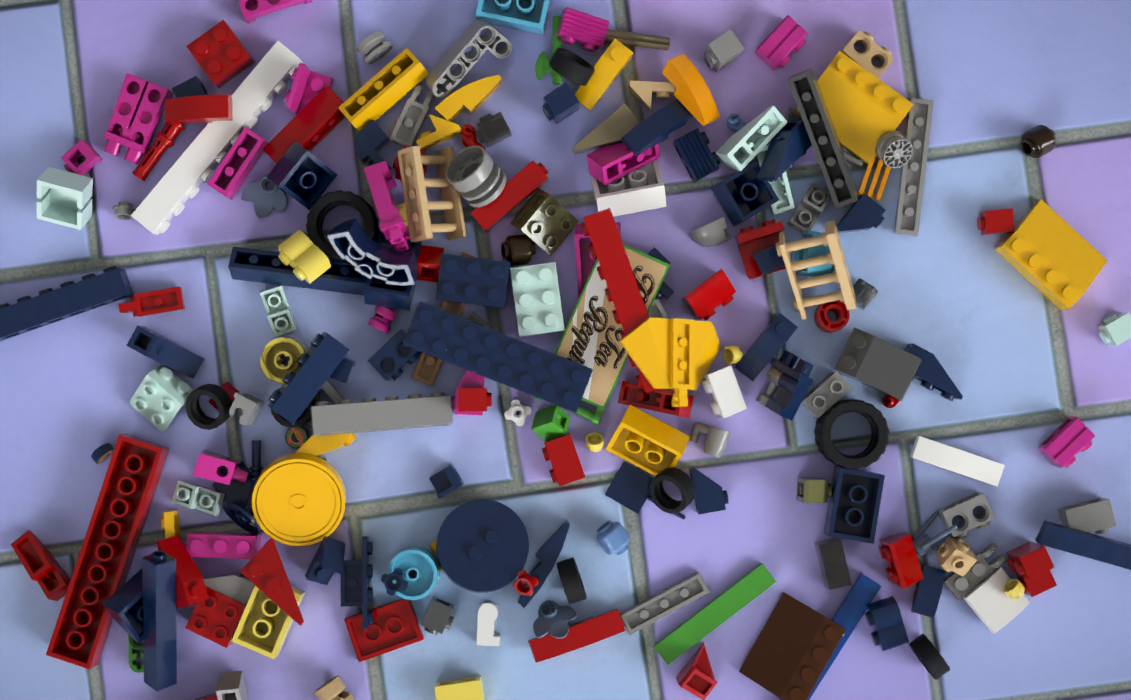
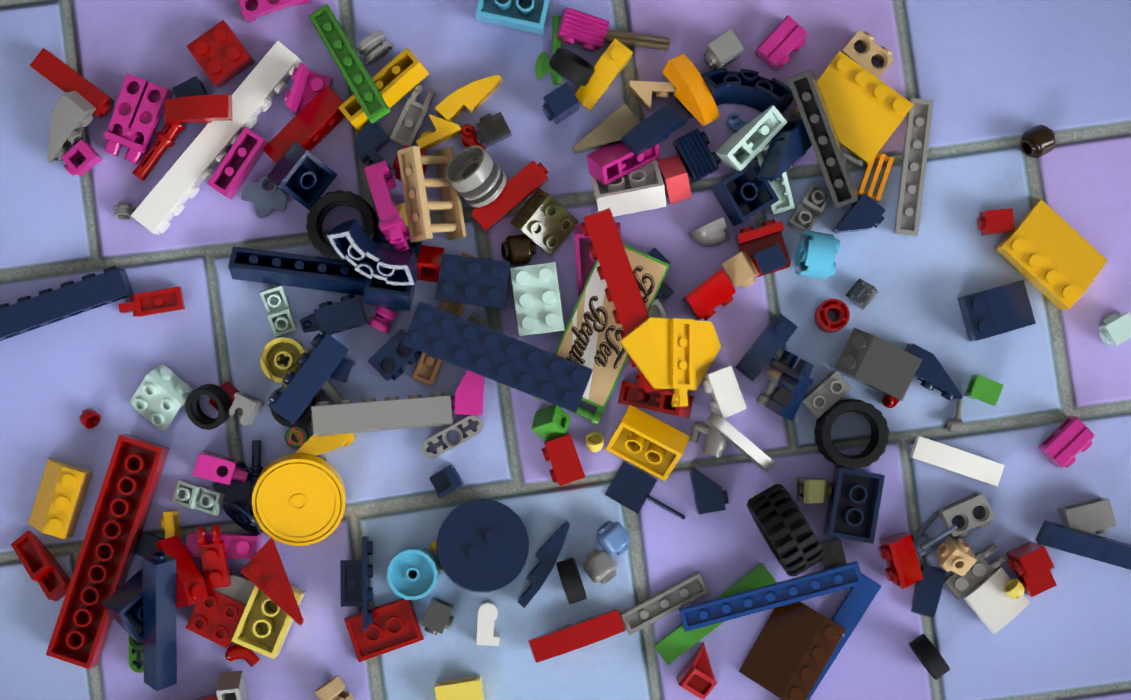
(59, 499): none -> yellow slope
(64, 198): light aqua piece -> none
(67, 121): none -> light grey slope
(70, 80): none -> red brick
(89, 422): none -> red hinge
(102, 453): dark blue tile -> none
(147, 544): none -> dark blue tile
(165, 351): dark blue slope -> none
(213, 558): none -> red hinge
(240, 652): none -> red arm
(303, 256): light yellow brick -> none
(326, 561): dark blue slope -> none
(336, 317): none -> dark blue hinge
(349, 63): none -> bright green tile
(395, 575): dark blue plate -> none
(440, 450): none -> light grey beam
(466, 61): light grey beam -> none
(474, 399): red brick -> none
(511, 413): white plate -> none
(521, 587): red plate -> none
(555, 622): sand blue plate -> none
(600, 566): none -> light grey head
(661, 498): black tyre -> none
(674, 178): none -> coral slope
(732, 354): light yellow hinge -> none
(739, 441): none -> beam
(740, 270): none -> tan brick
(747, 89): none -> dark blue brick
(771, 596): none -> blue tile
(785, 530): none -> black tyre
(834, 257): tan fence -> none
(886, 623): dark blue brick -> none
(893, 148): light grey wheel -> none
(956, 424): none -> light grey hand
(983, 389): none -> bright green panel
(996, 311): none -> dark blue slope

